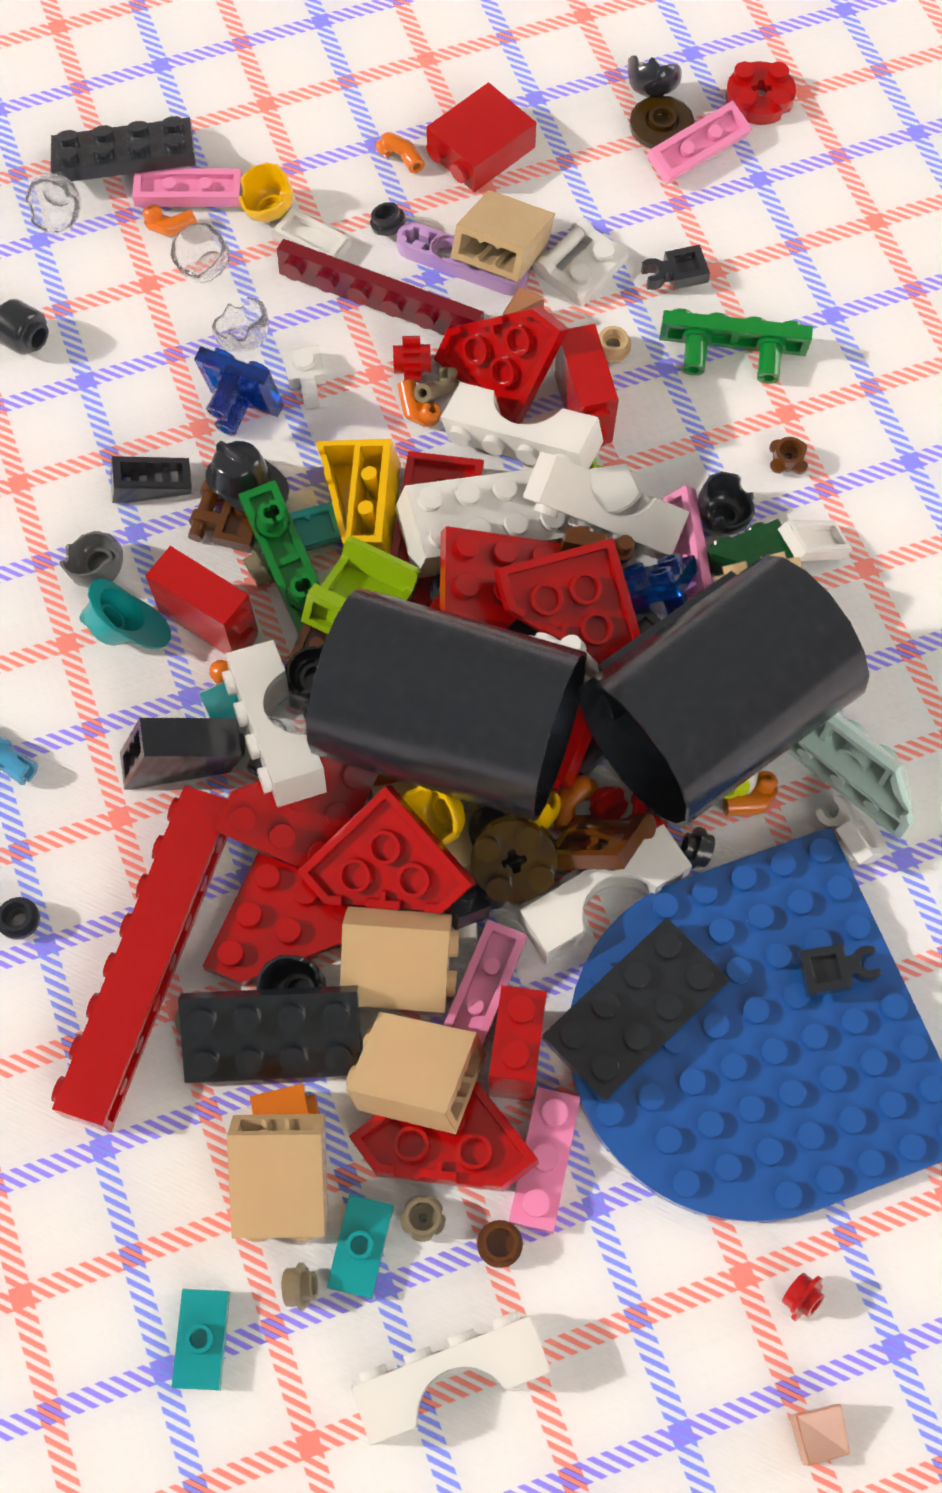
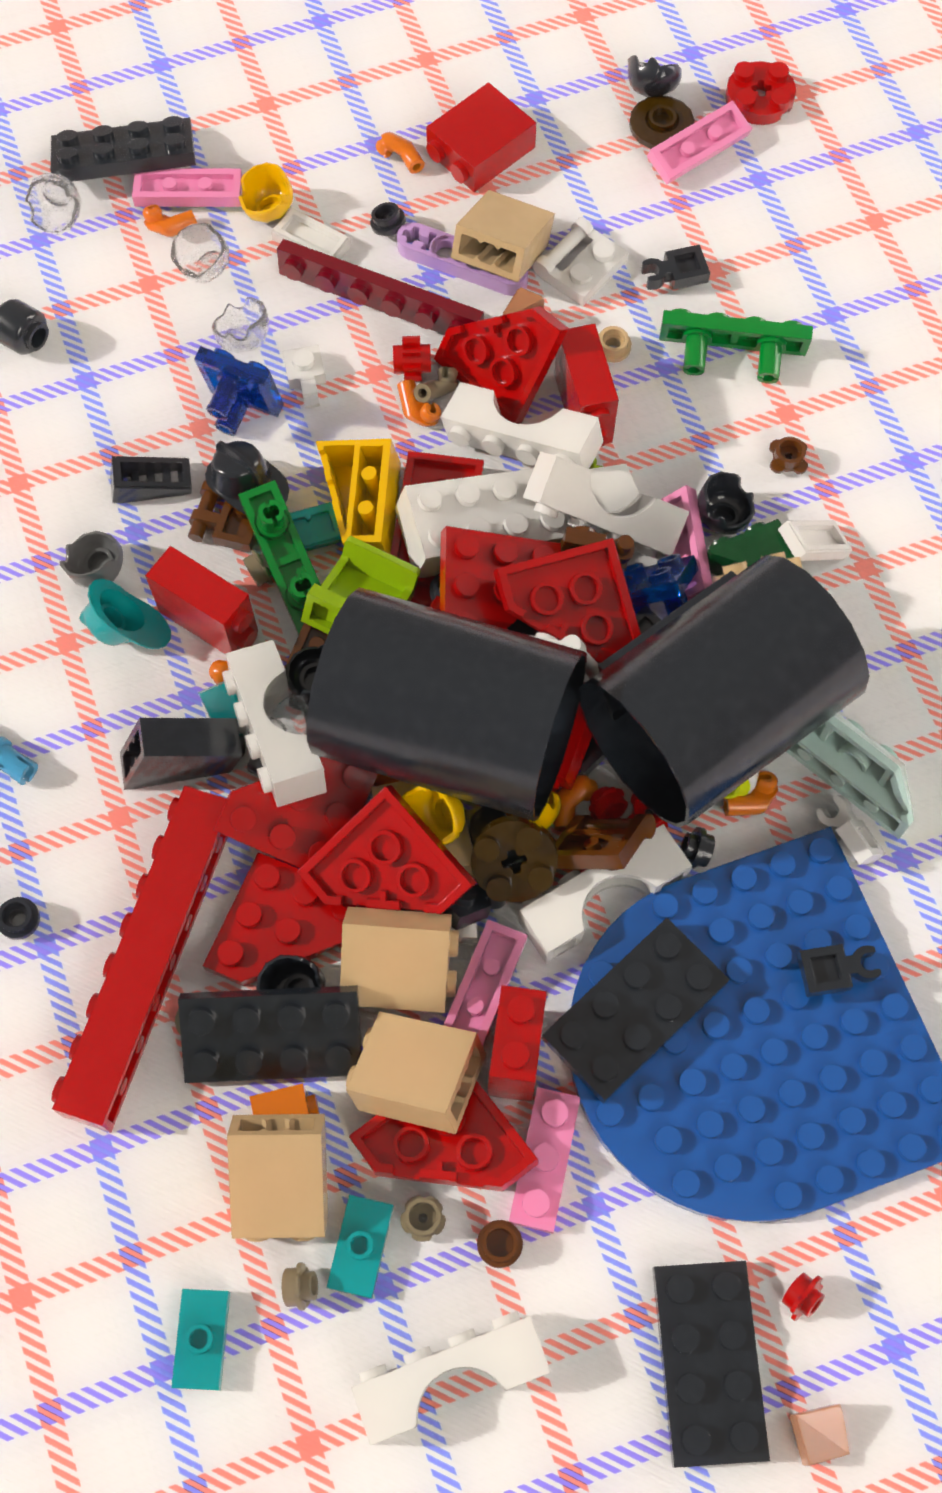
(710, 1364): none -> black plate

